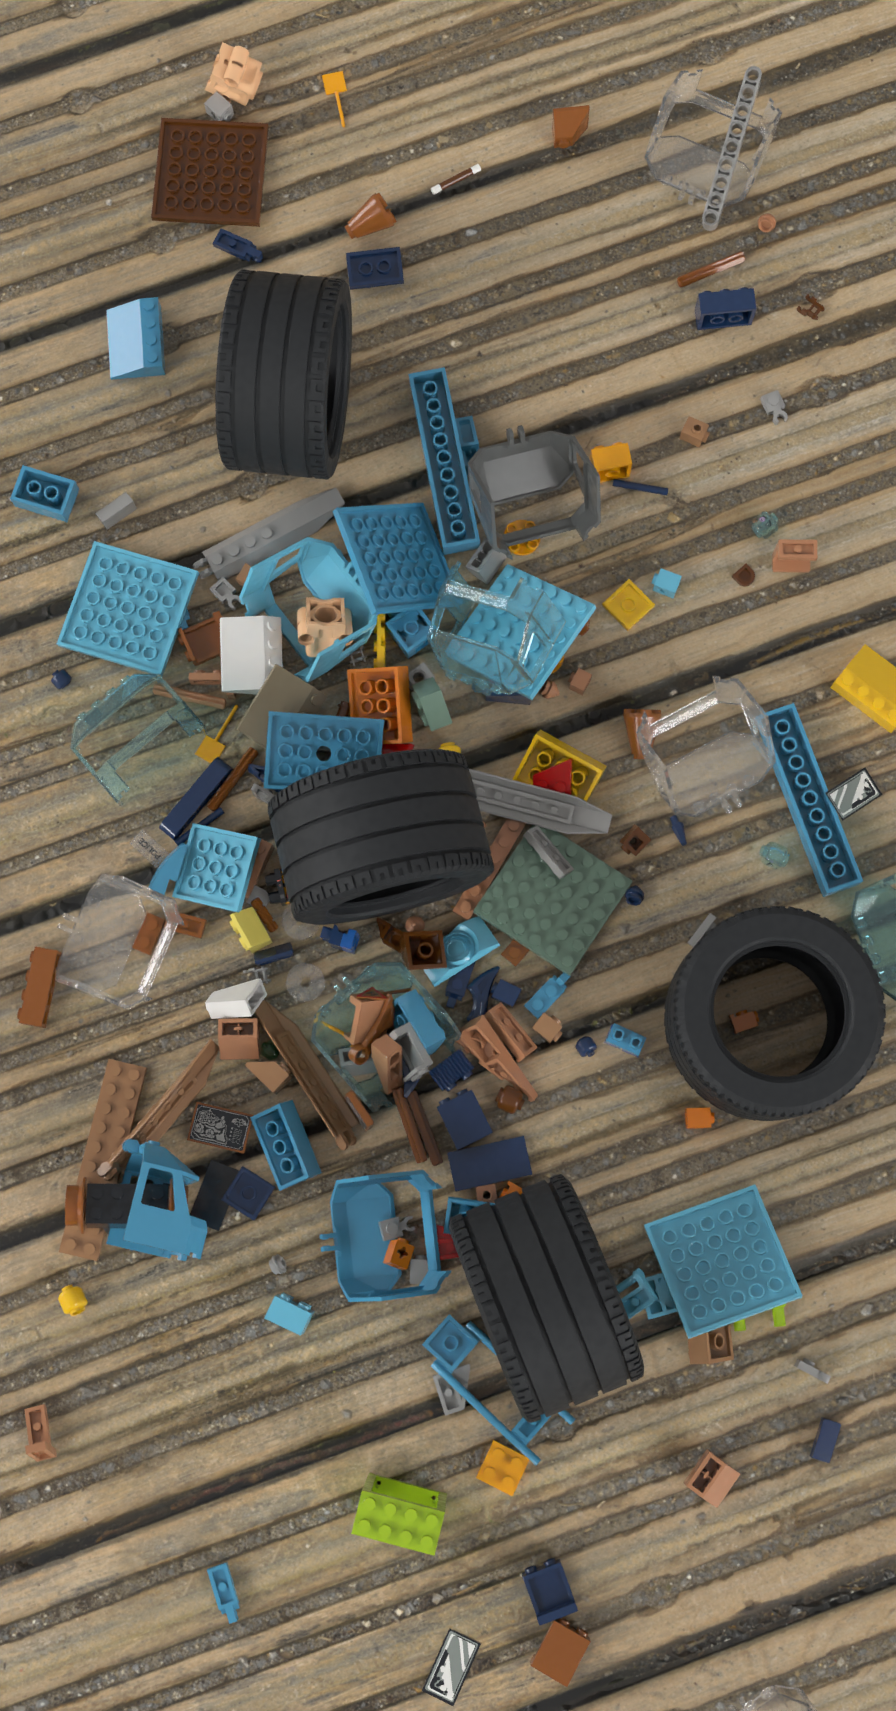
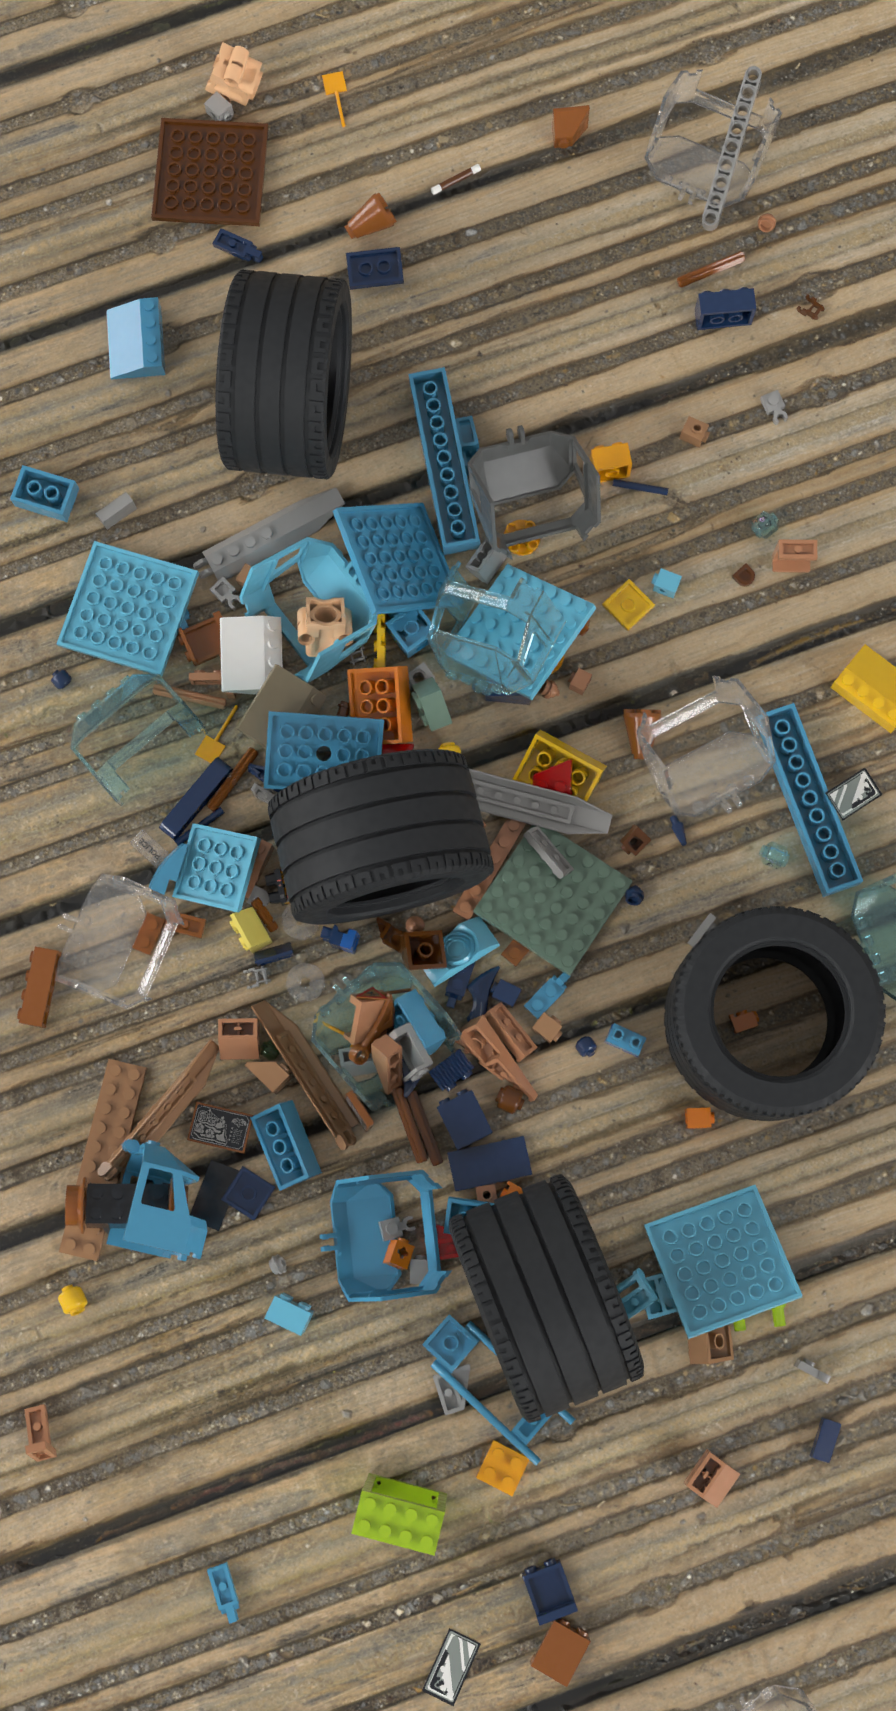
(236, 1000): white slope -> none

